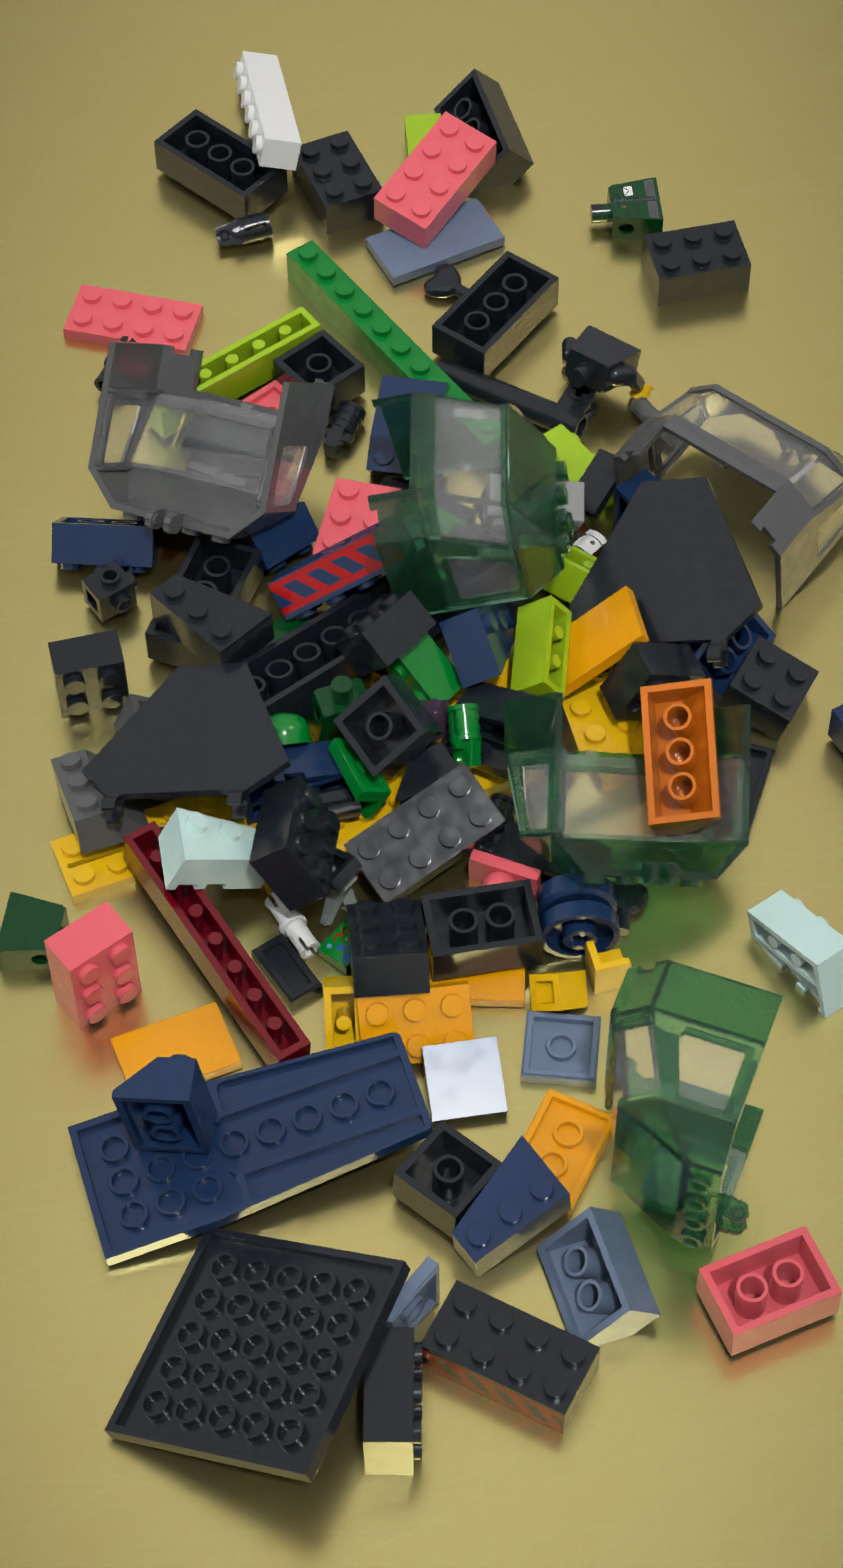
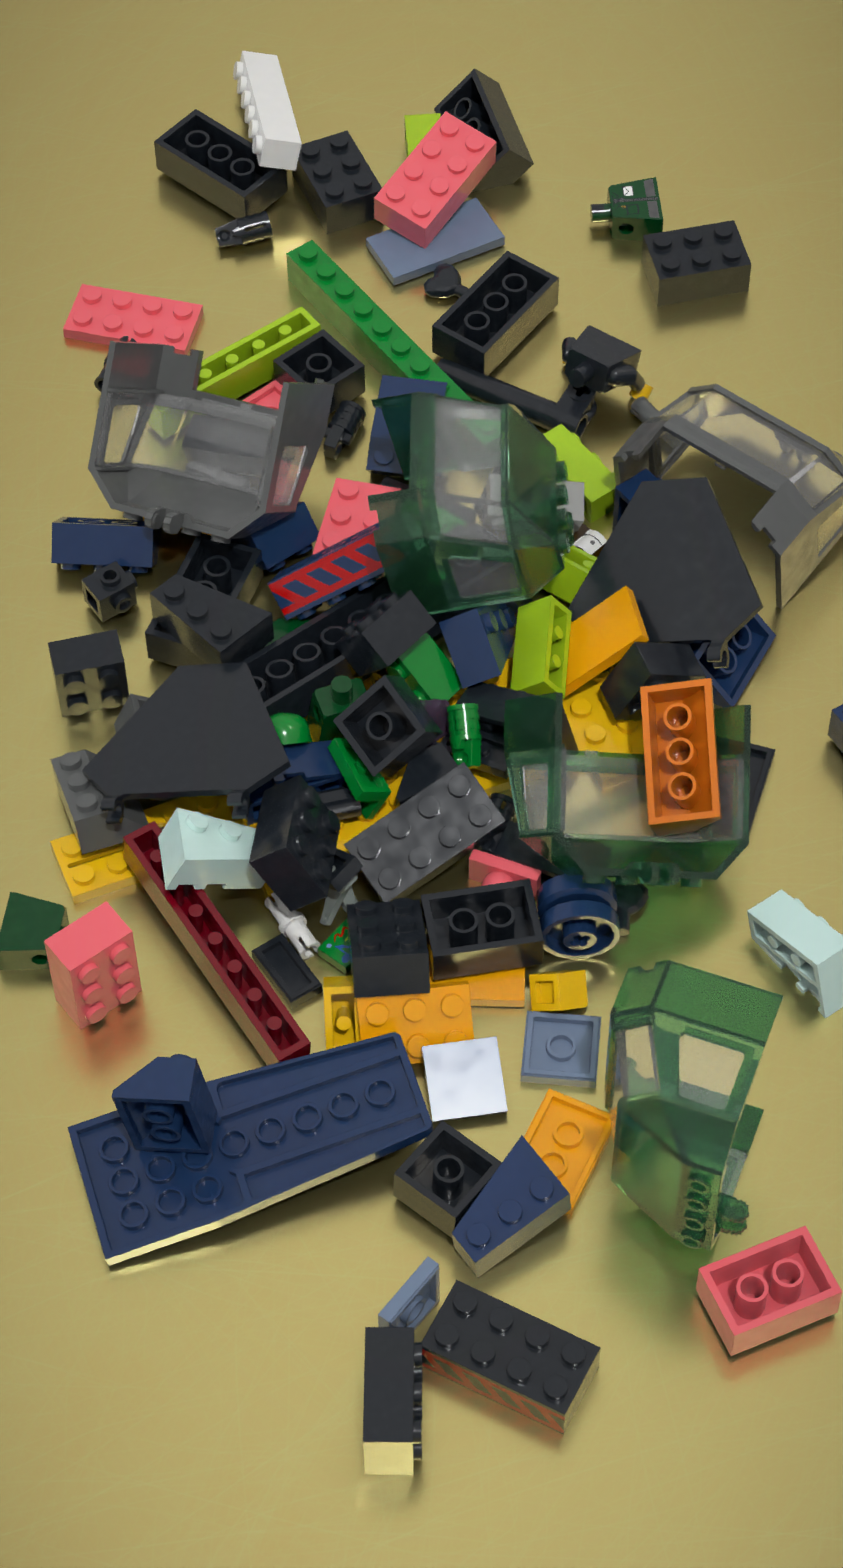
(194, 1033): light orange tile -> none
(259, 1352): black plate -> none
(598, 483): black tile -> none
(598, 1278): sand blue slope -> none
(605, 969): yellow panel -> none
(772, 685): black brick -> none

